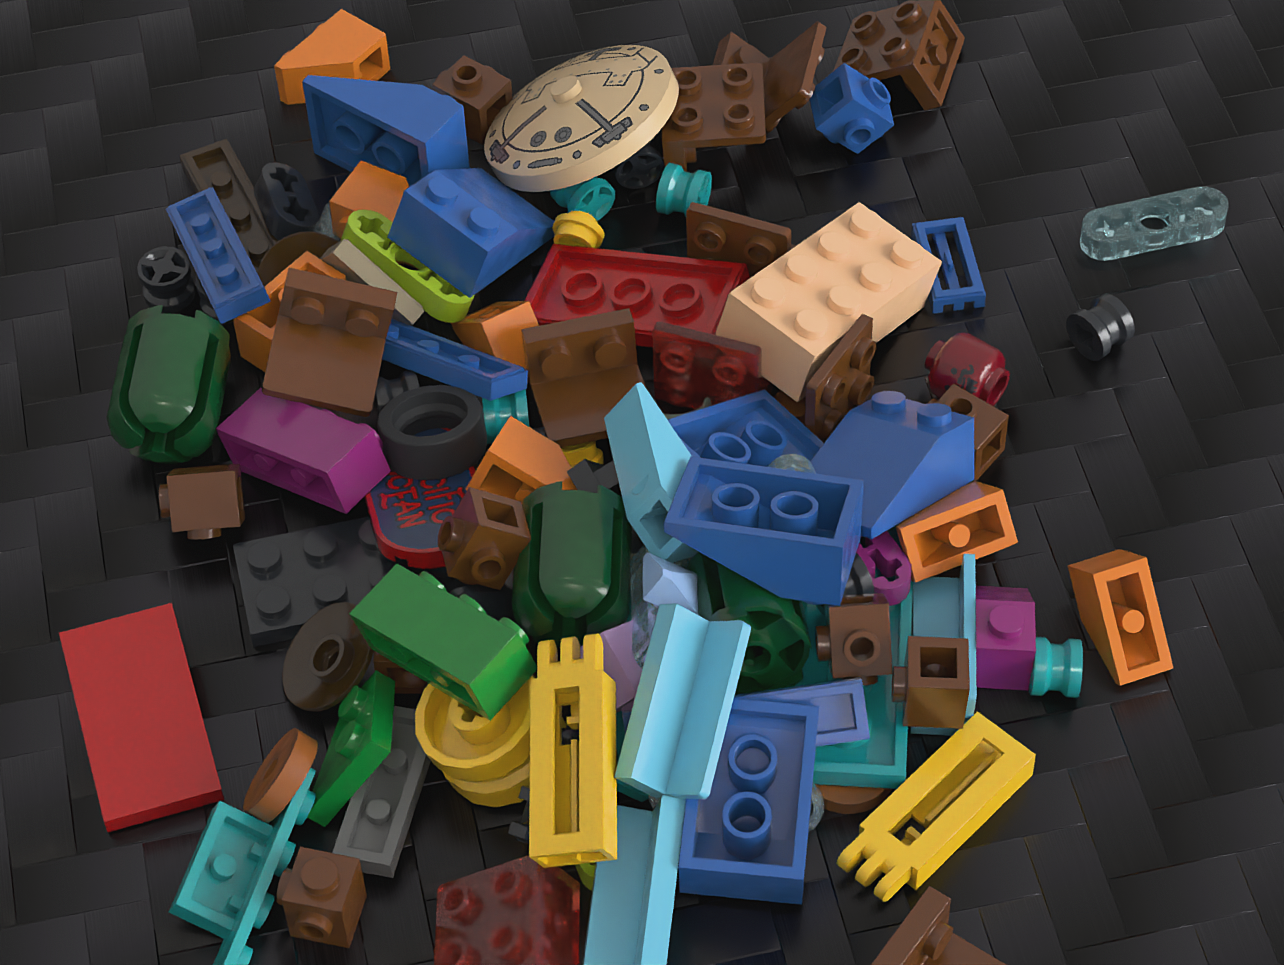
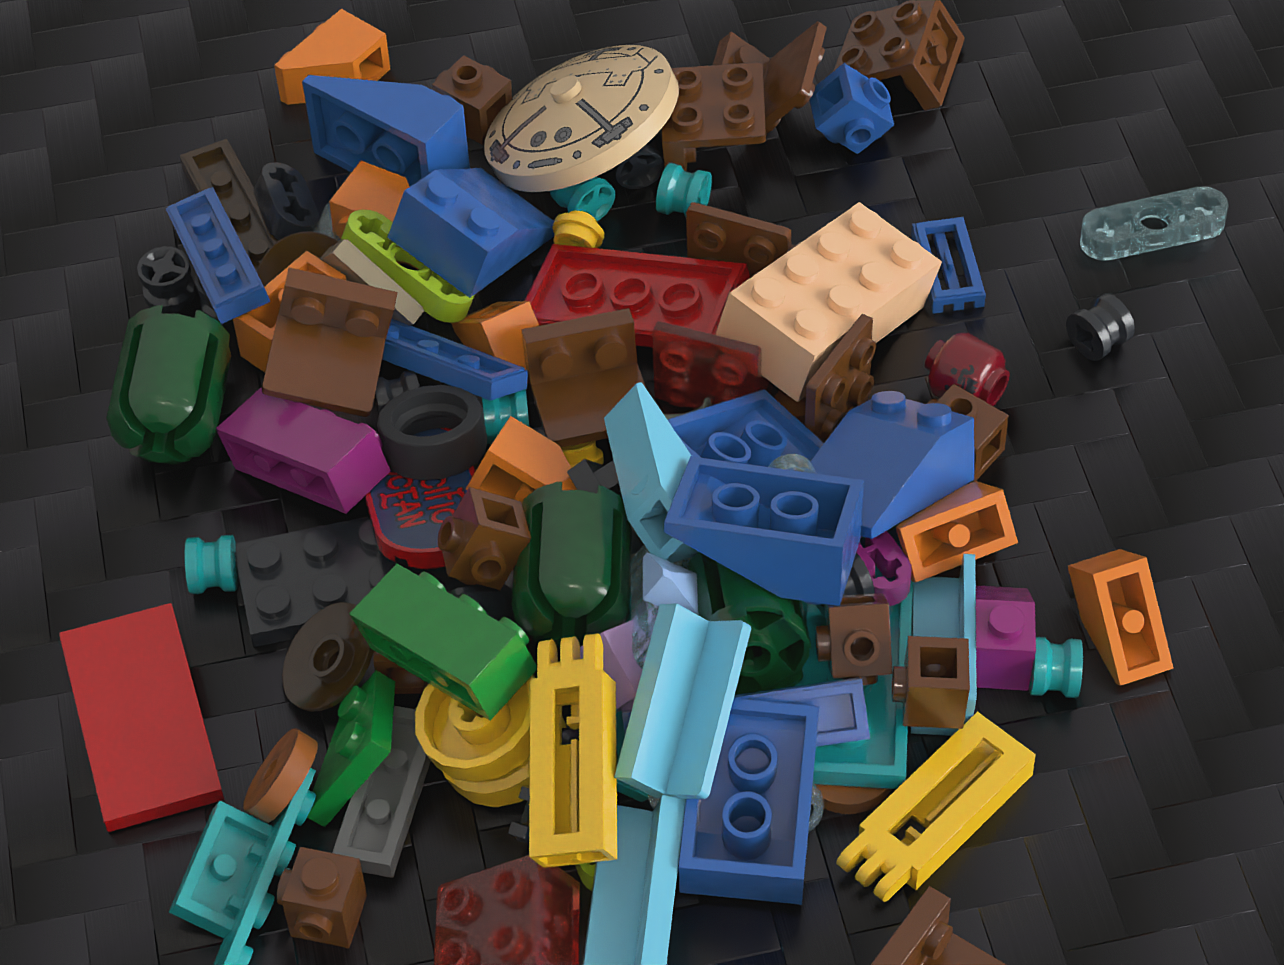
(203, 500): reddish brown brick -> none
(211, 564): none -> teal wheel

